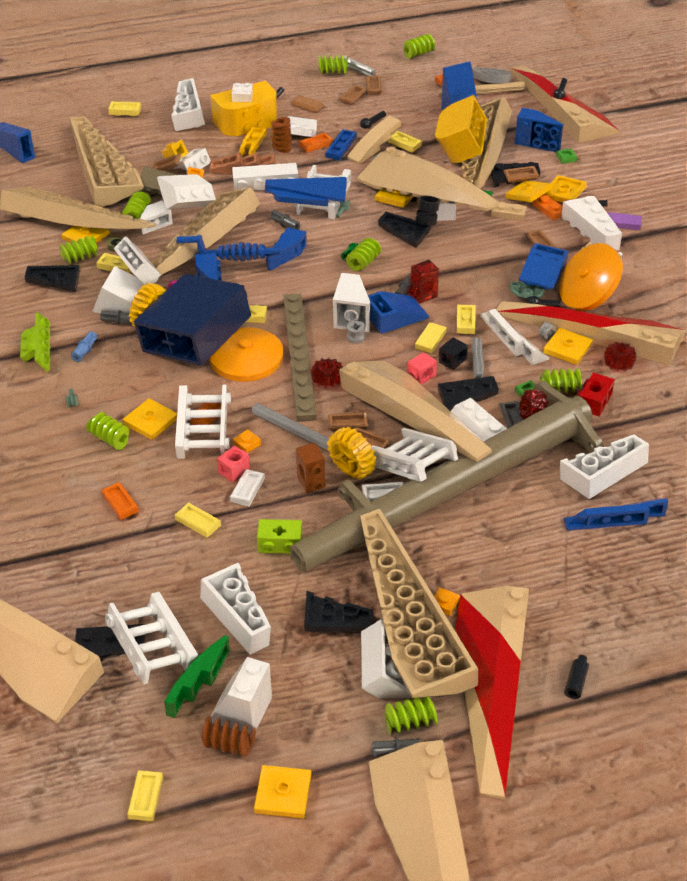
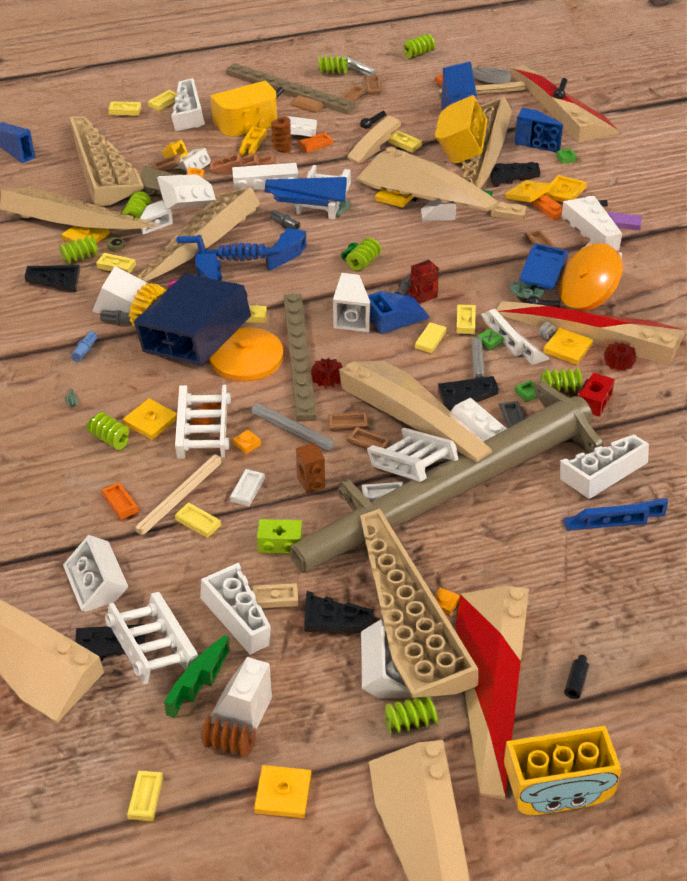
(36, 342): lime bracket -> none
(95, 574): none -> white slope
(137, 261): white brick -> none
(163, 100): none -> light yellow tile
(178, 494): none -> tan axle
(233, 463): coral brick -> none
(242, 92): white piece -> none
(276, 595): none -> tan plate
(290, 88): none -> dark tan plate
(341, 144): blue tile -> none
(351, 453): yellow gear -> none
(355, 332): light grey wheel -> none
(382, 748): dark grey axle -> none
(404, 228): black wing -> none
(422, 368): coral brick -> none
(427, 210): black wheel -> none
(453, 353): black brick -> none
(490, 338): none -> bright green tile
(521, 174): medium nougat tile -> none
(532, 402): clear red gear -> none
(562, 770): none -> yellow brick

